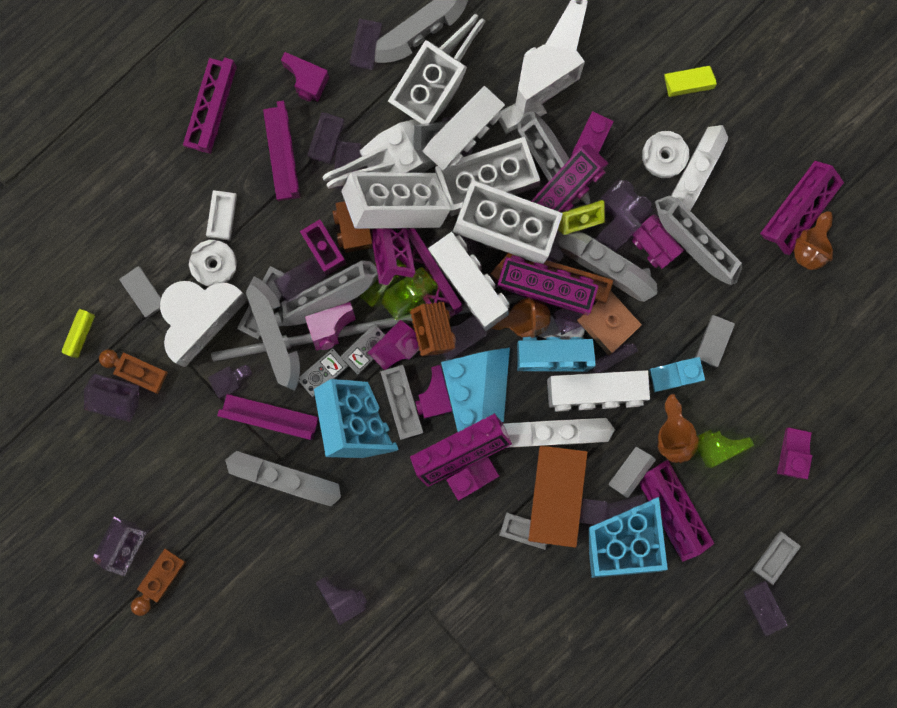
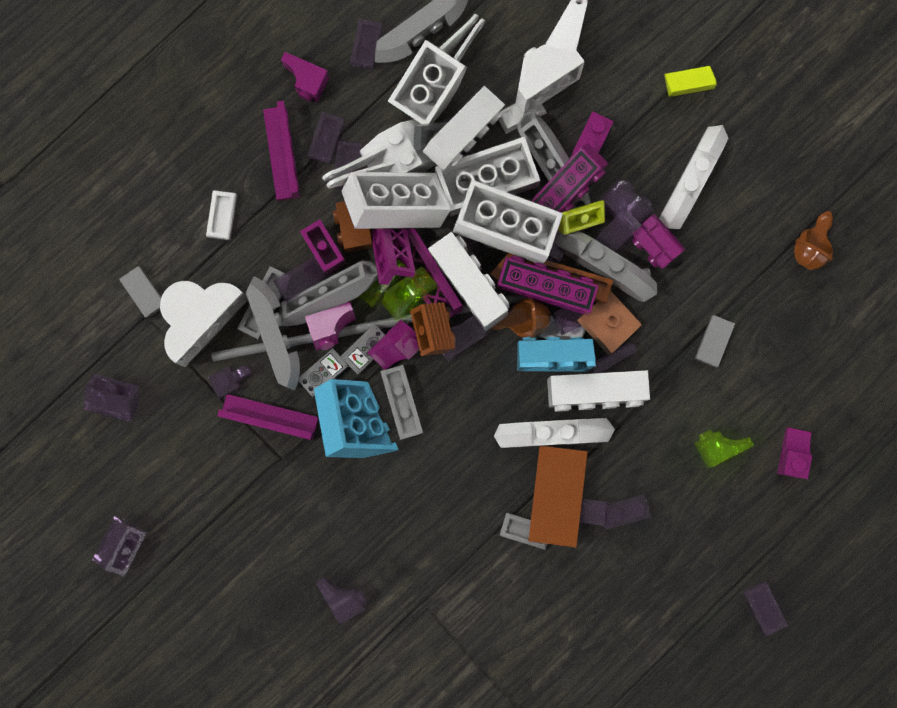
(78, 333): neon yellow slope -> none
(134, 370): dark orange plate -> none
(157, 581): dark orange plate -> none
(207, 252): white plate -> none
(215, 106): magenta fence -> none
(283, 478): light grey brick -> none
(435, 399): magenta arch -> none
(460, 450): magenta brick -> none
(472, 478): magenta arch -> none
(477, 386): medium azure wedge -> none
(628, 543): medium azure wedge -> none
(632, 472): light grey tile -> none
(671, 144): white plate -> none
(677, 374): medium azure arch -> none
(677, 436): dark orange piece -> none
(679, 530): magenta fence -> none
(698, 240): light grey brick -> none
(776, 558): light grey tile -> none
(801, 203): magenta fence -> none

